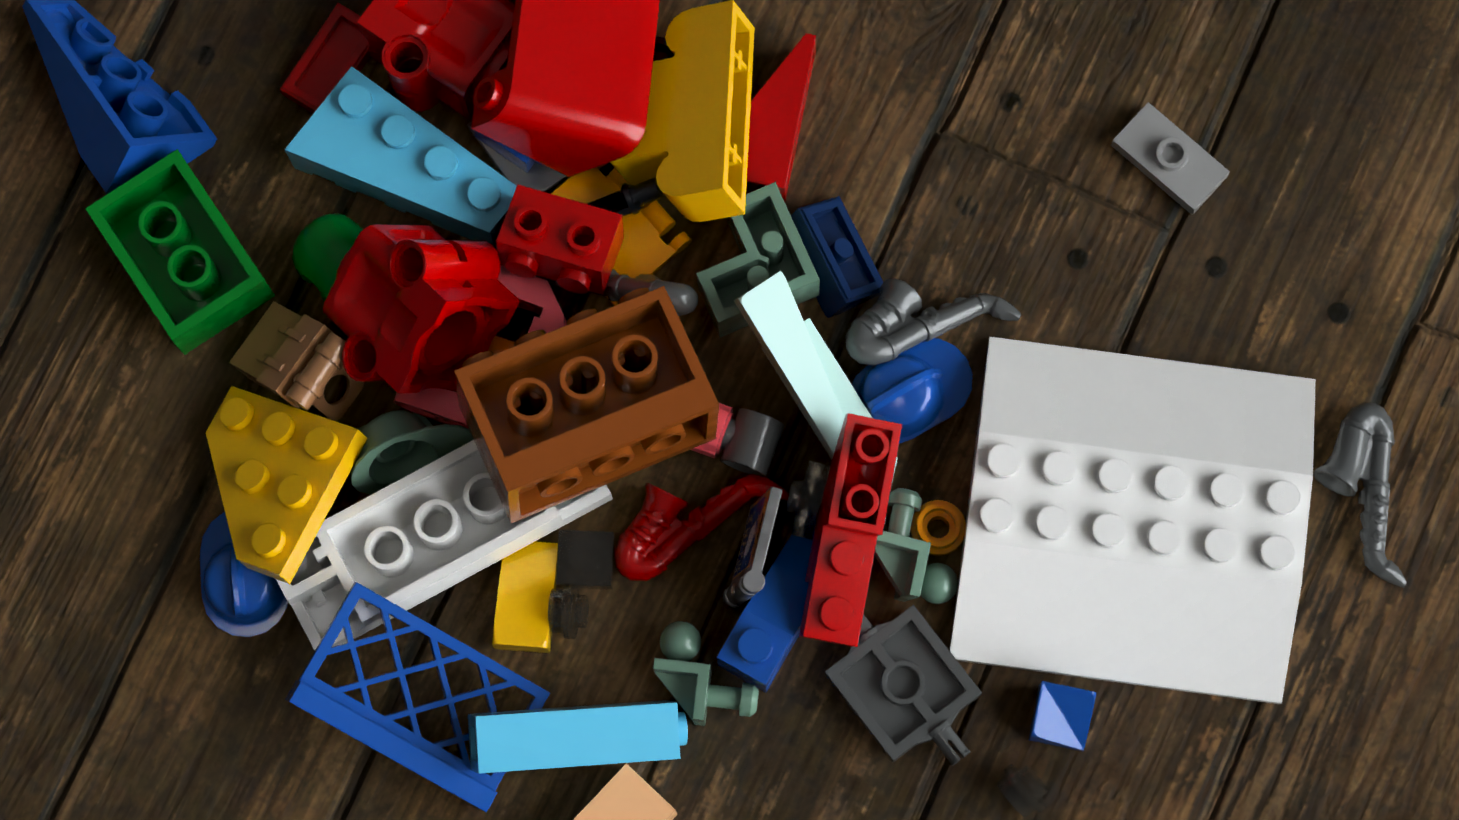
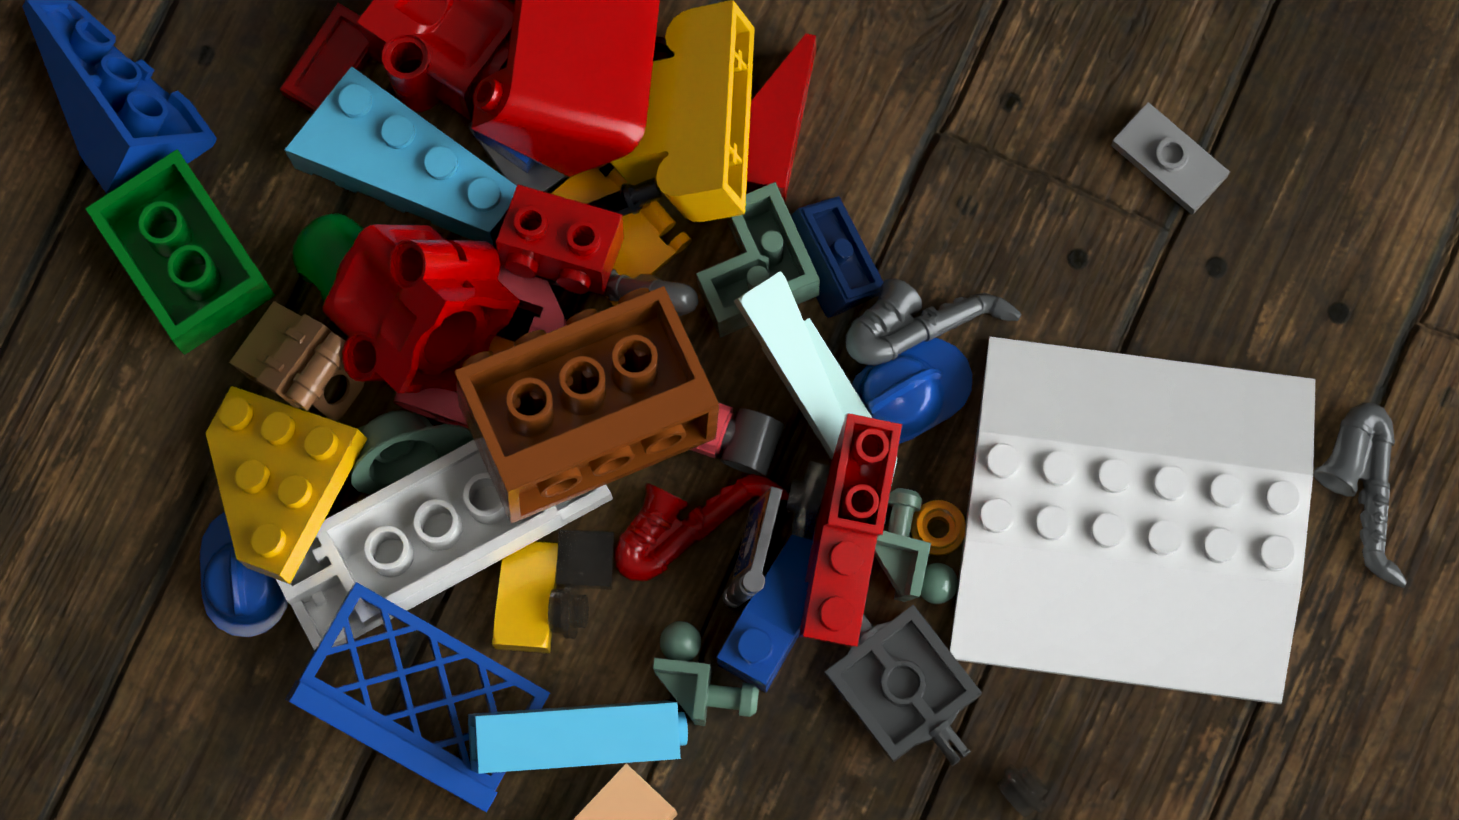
(1062, 715): blue slope -> none

